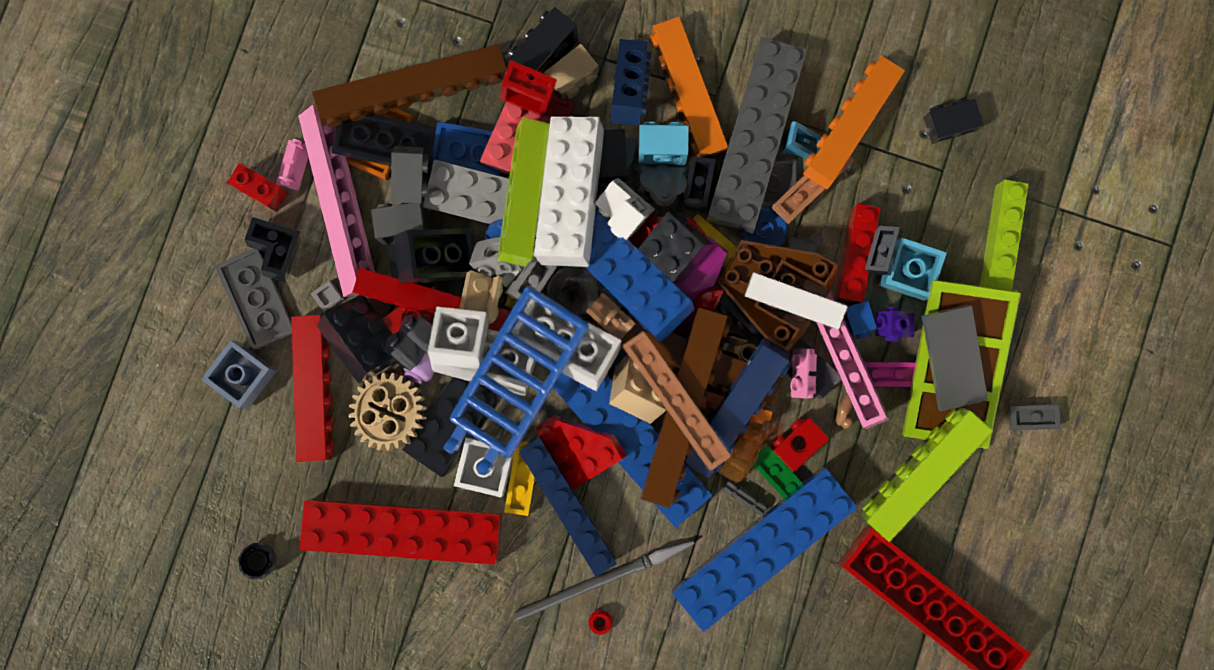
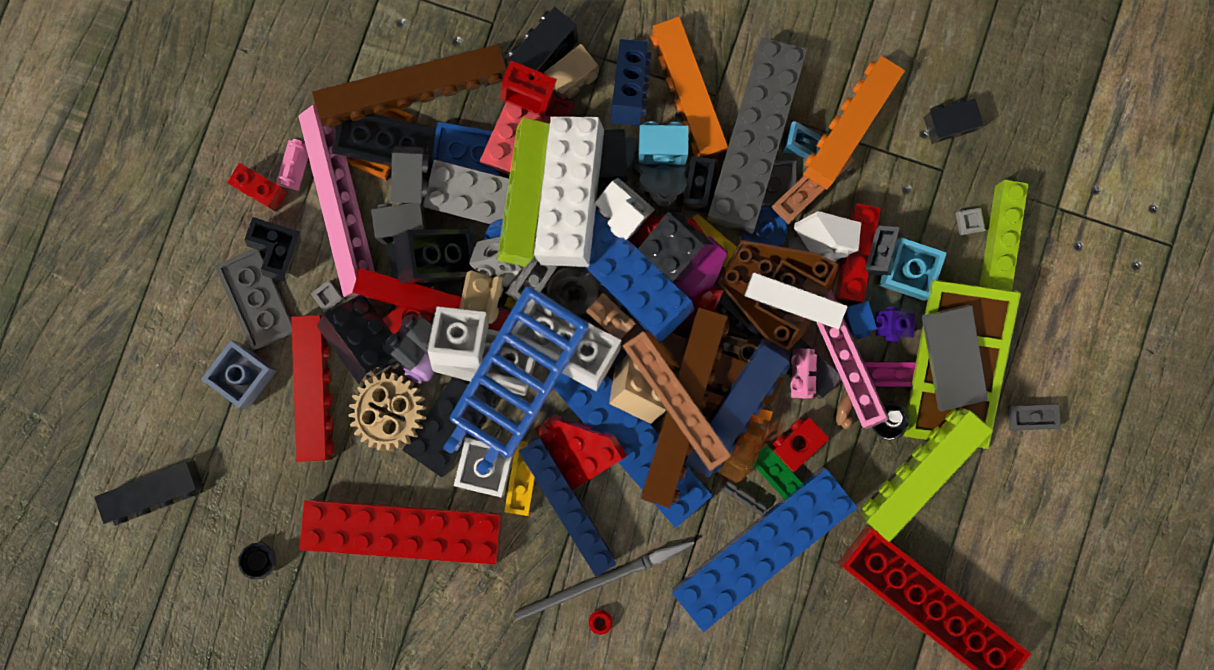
(149, 492): none -> black brick
(829, 235): none -> white slope
(897, 424): none -> black hair
(970, 221): none -> light grey tile

